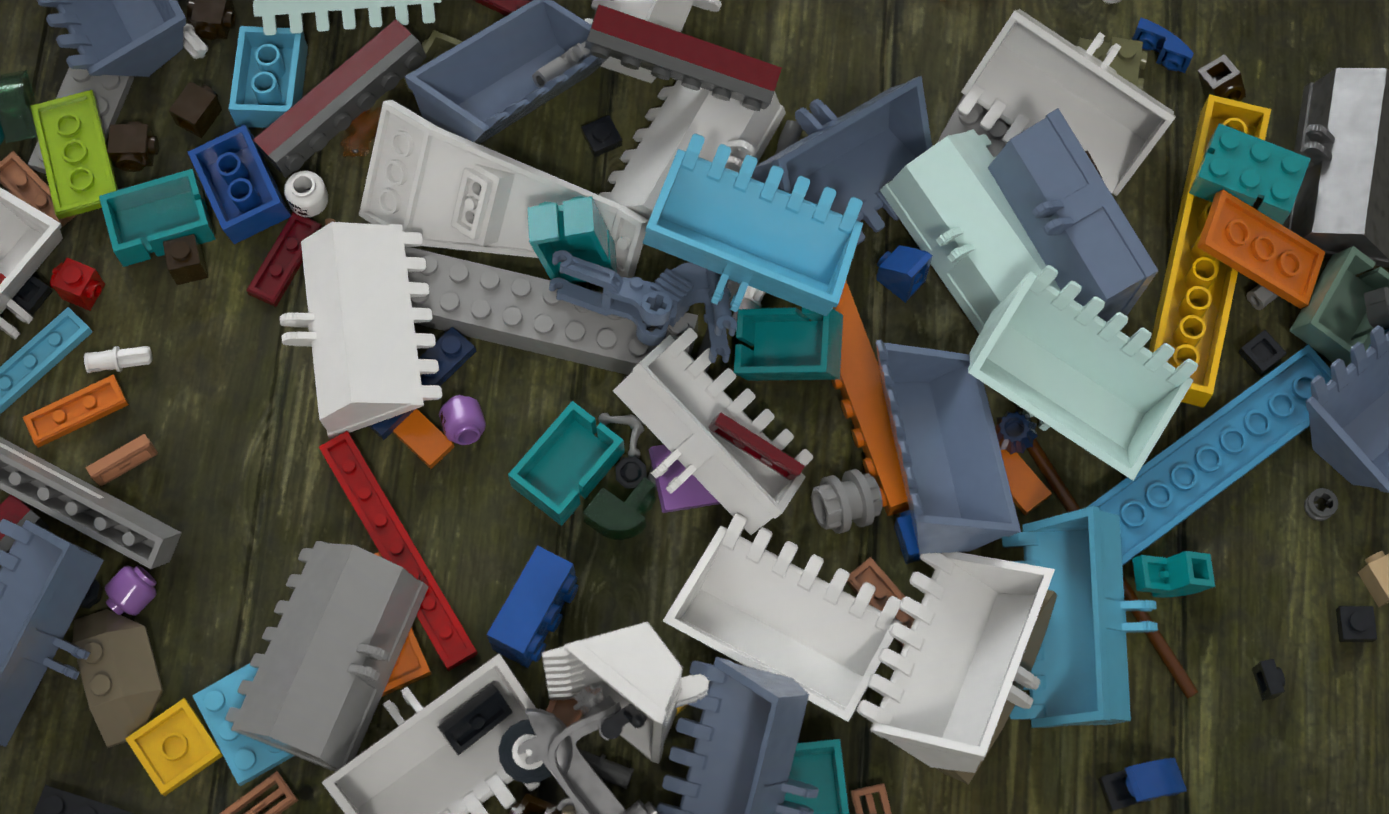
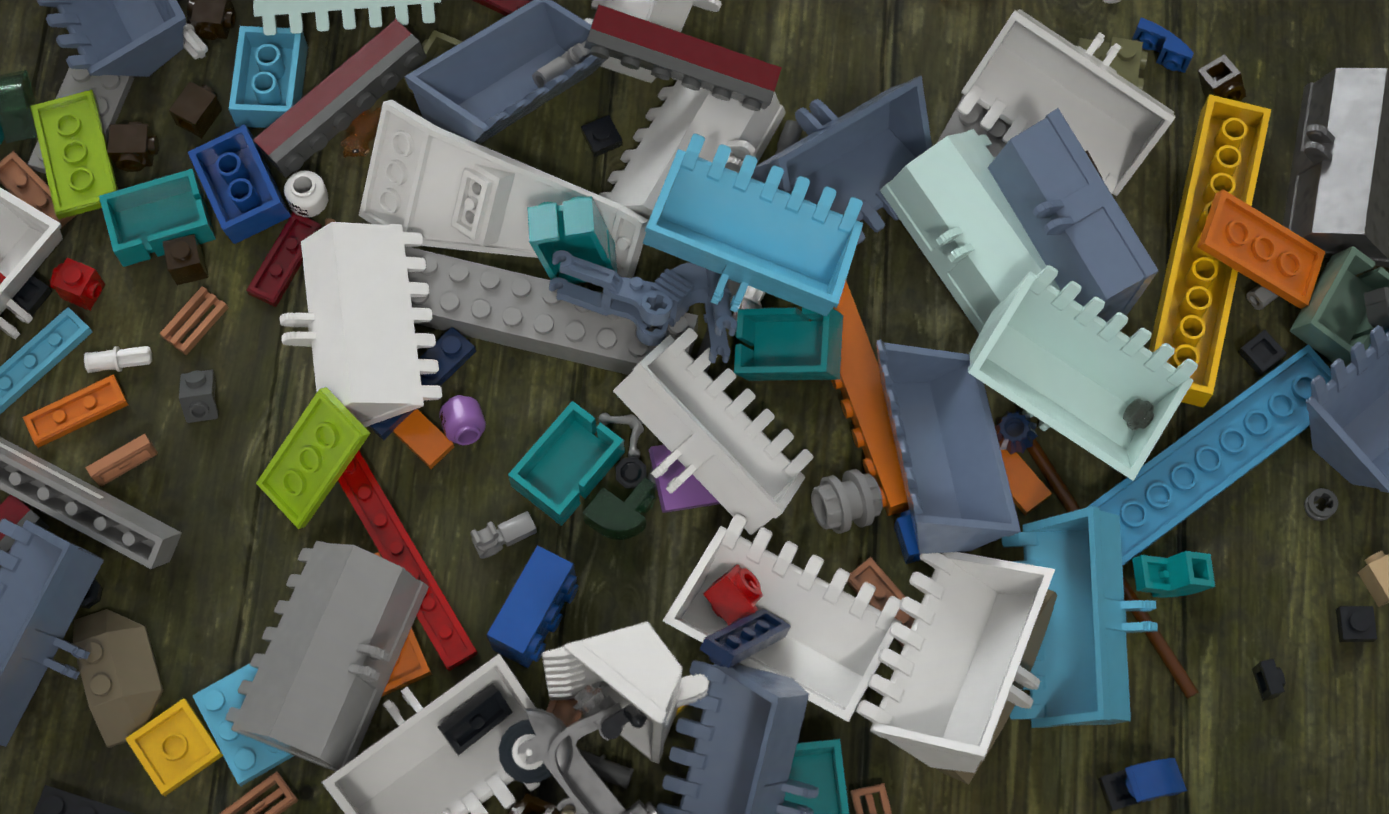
(130, 590): medium lavender head -> none
(186, 312): none -> nougat tile
(198, 396): none -> dark grey bracket
(312, 457): none -> lime tile
(490, 540): none -> light grey bar
(734, 594): none -> red brick
(744, 638): none -> dark blue plate
(756, 447): dark red tile -> none
(903, 270): blue slope -> none
(1138, 414): none -> clear smoke plate
(1250, 170): teal piece -> none

